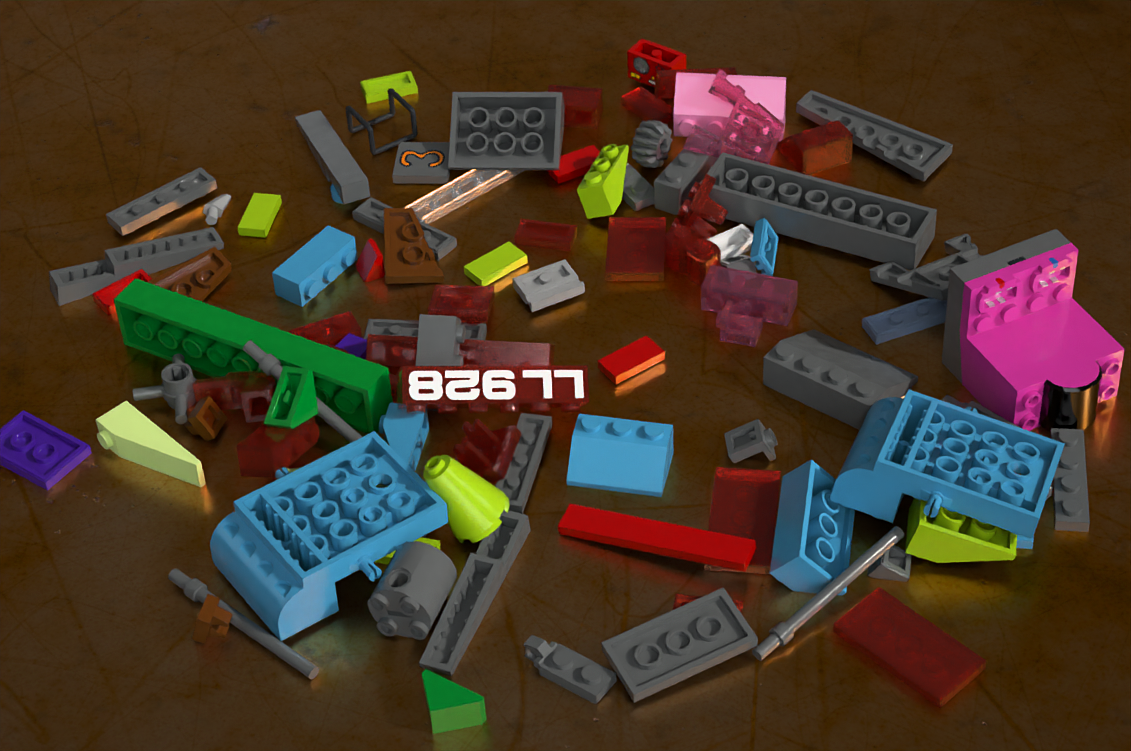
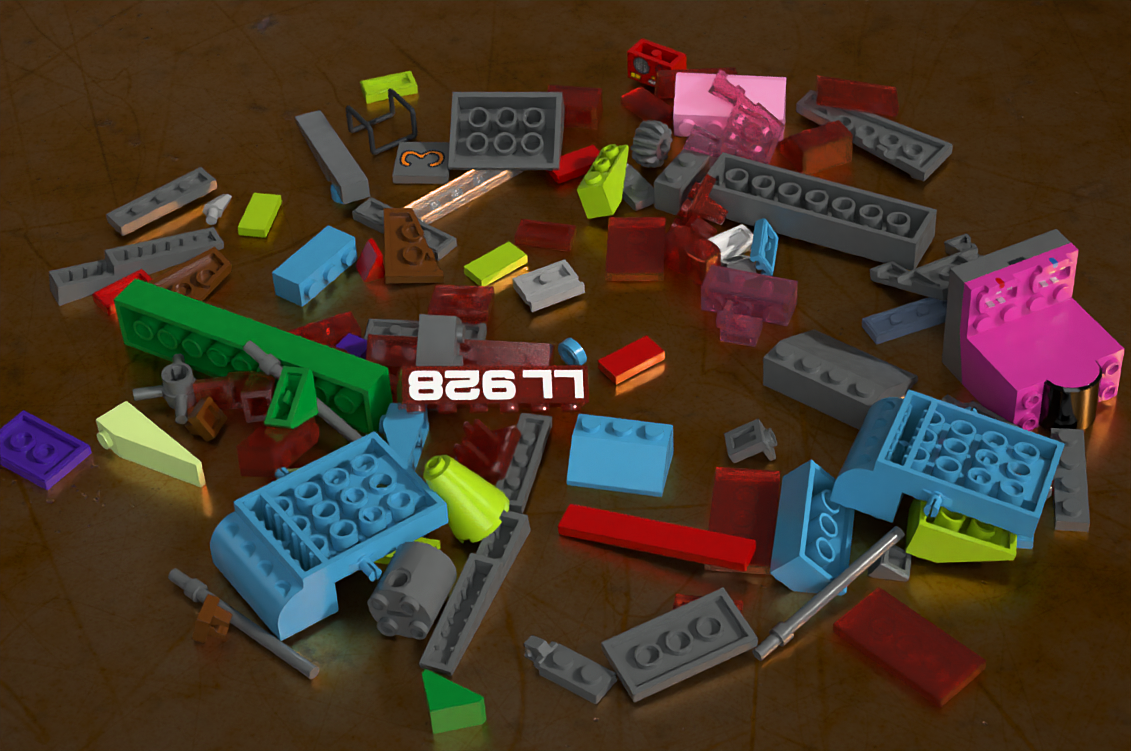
(572, 352): none -> dark azure tile
(856, 95): none -> clear red tile

